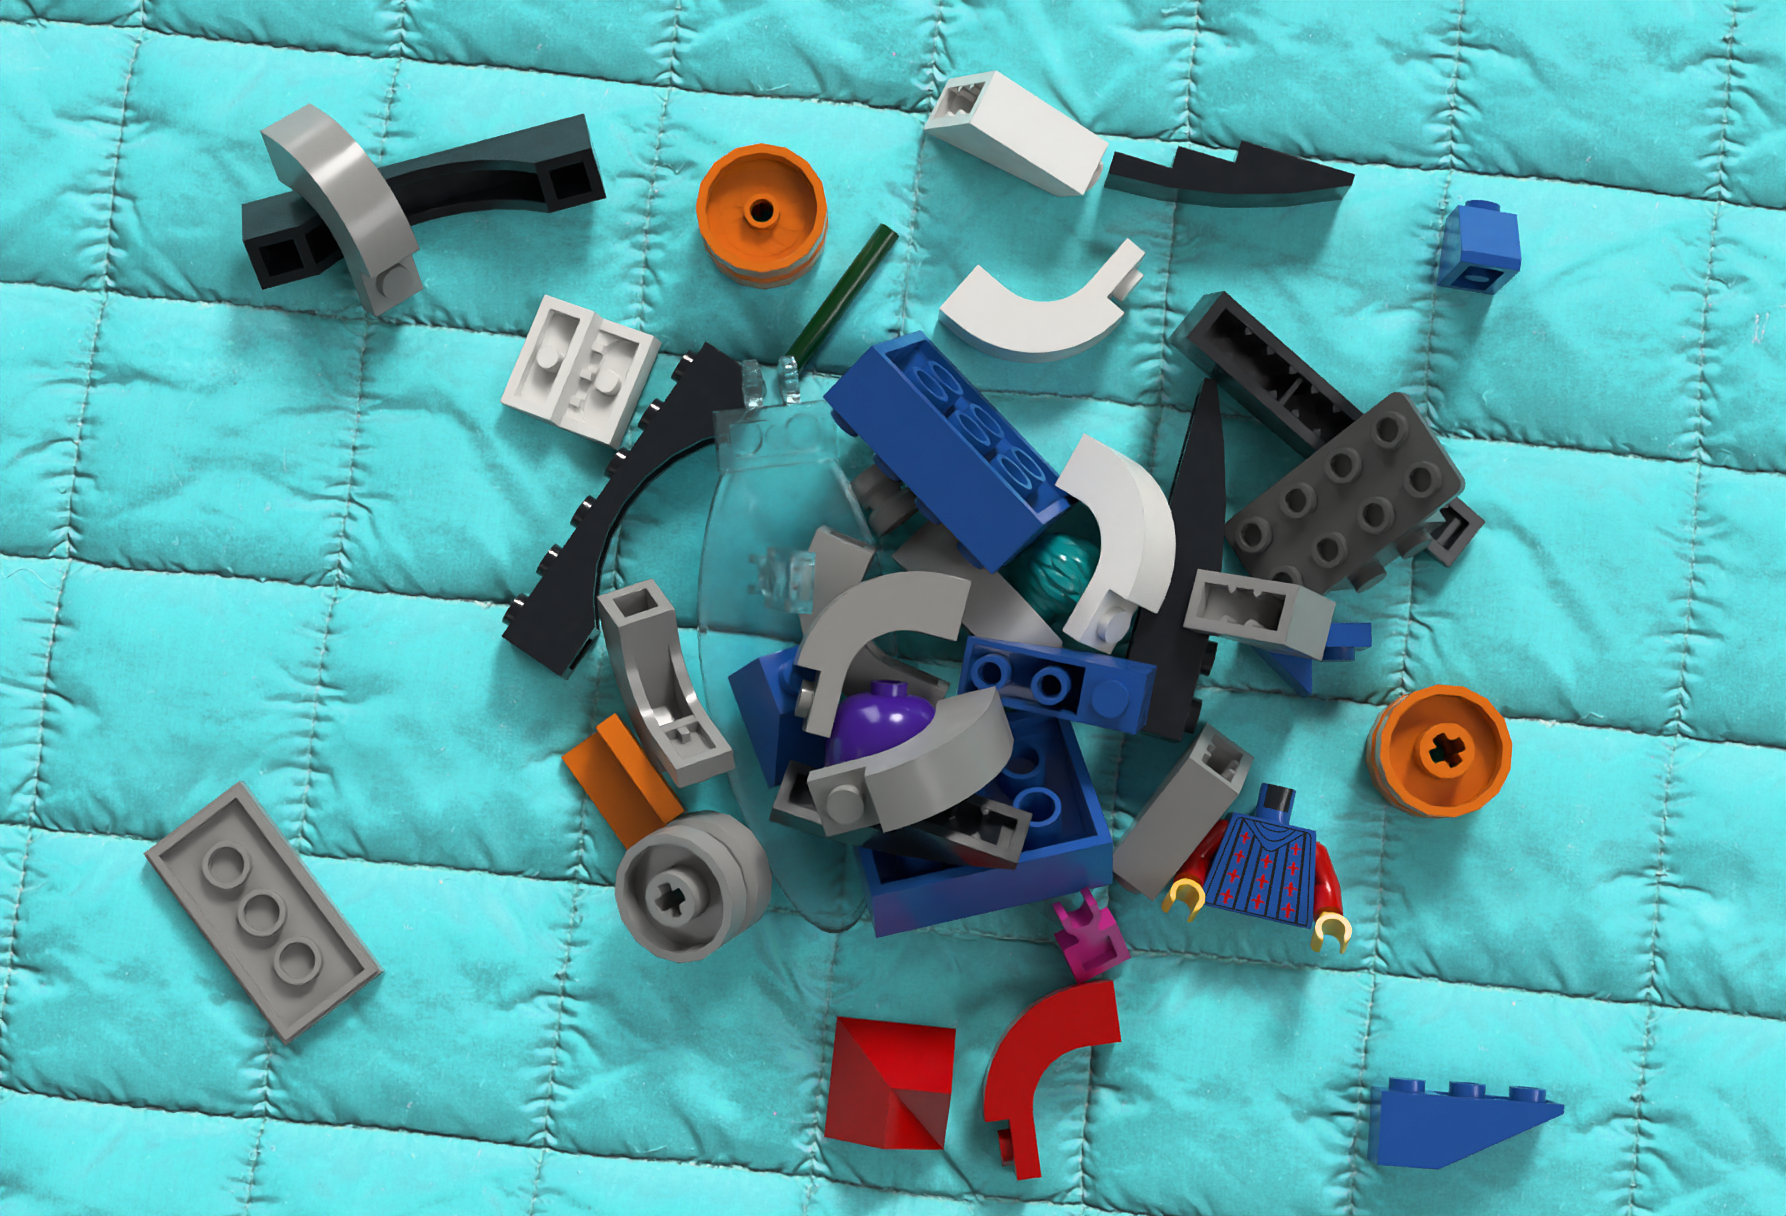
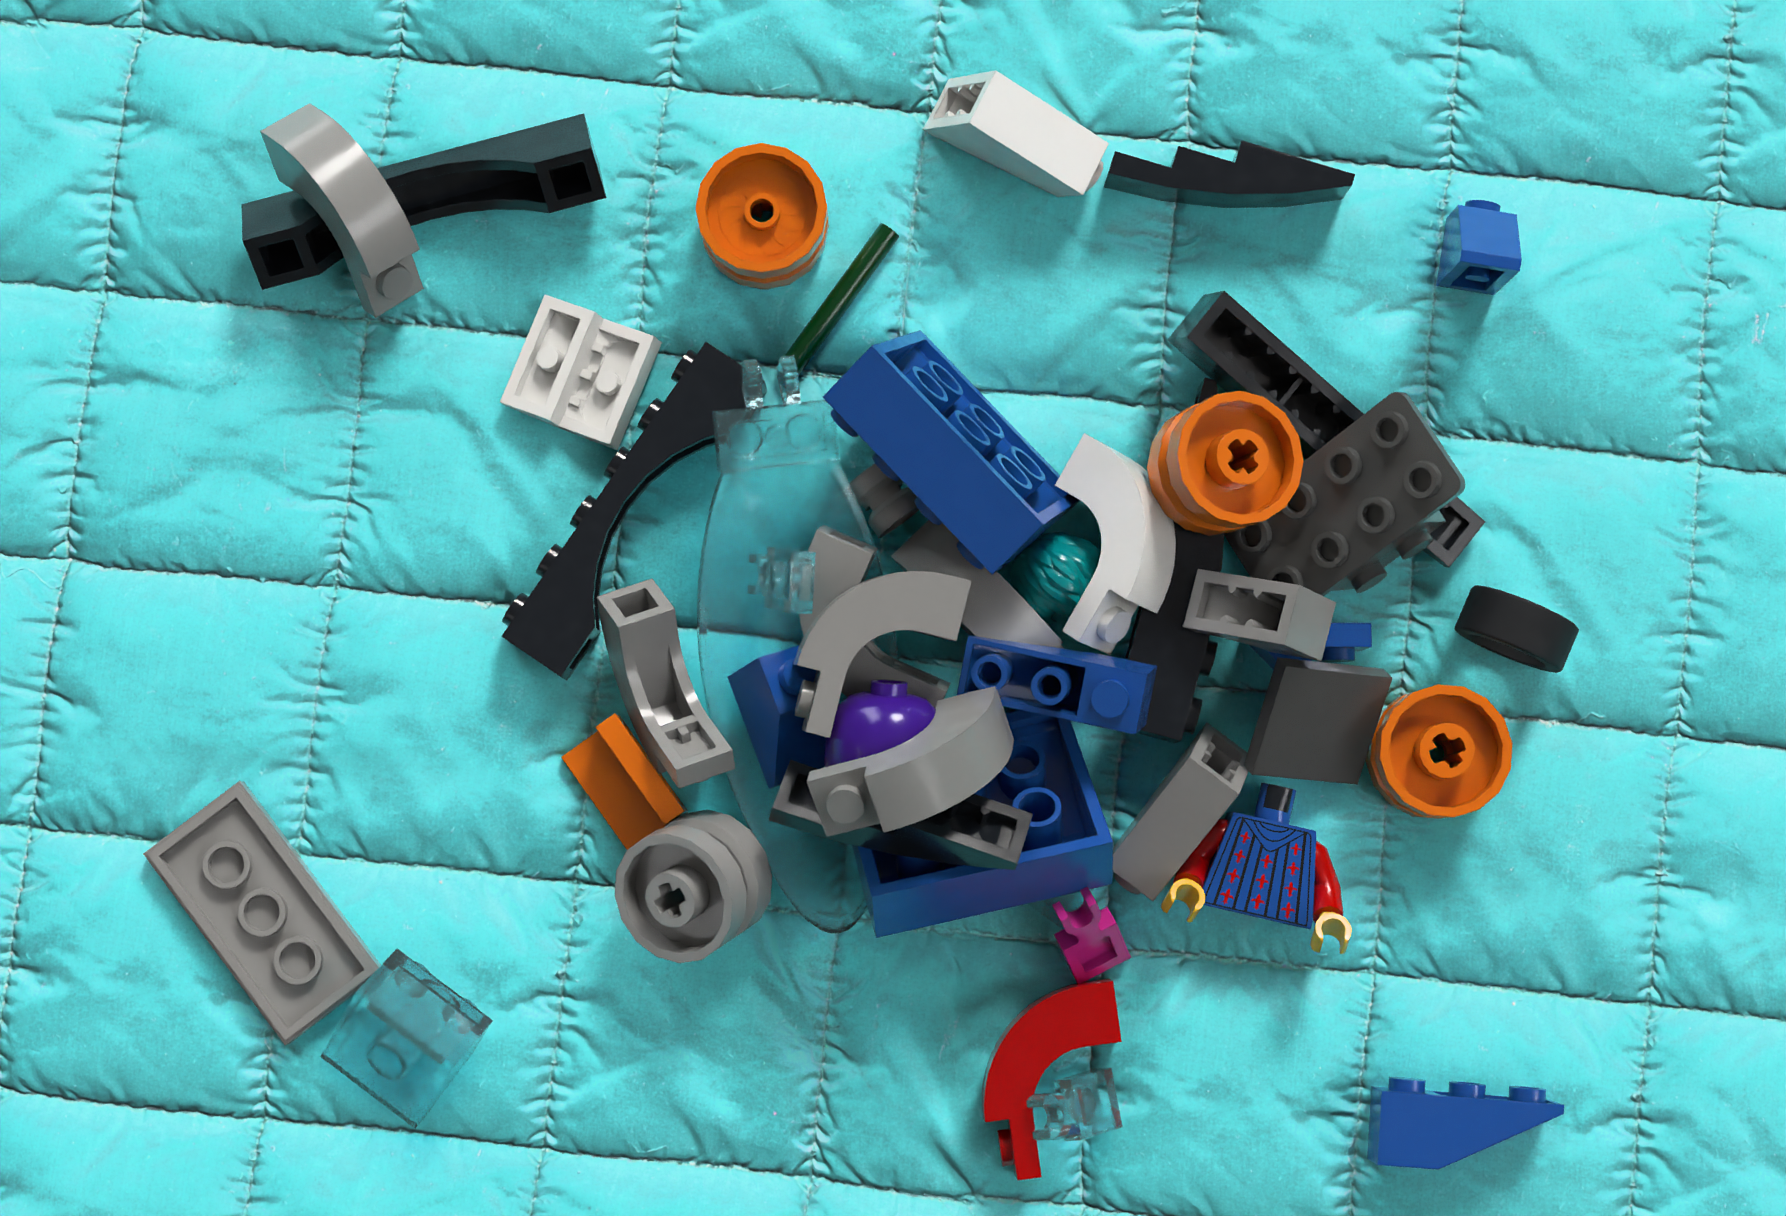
(405, 1037): none -> clear light blue slope
(890, 1084): red slope -> none
(1036, 331): white arch -> none
(1080, 1107): none -> clear light blue plate
(1225, 463): none -> orange wheel
(1317, 721): none -> dark grey tile
(1516, 628): none -> black tyre

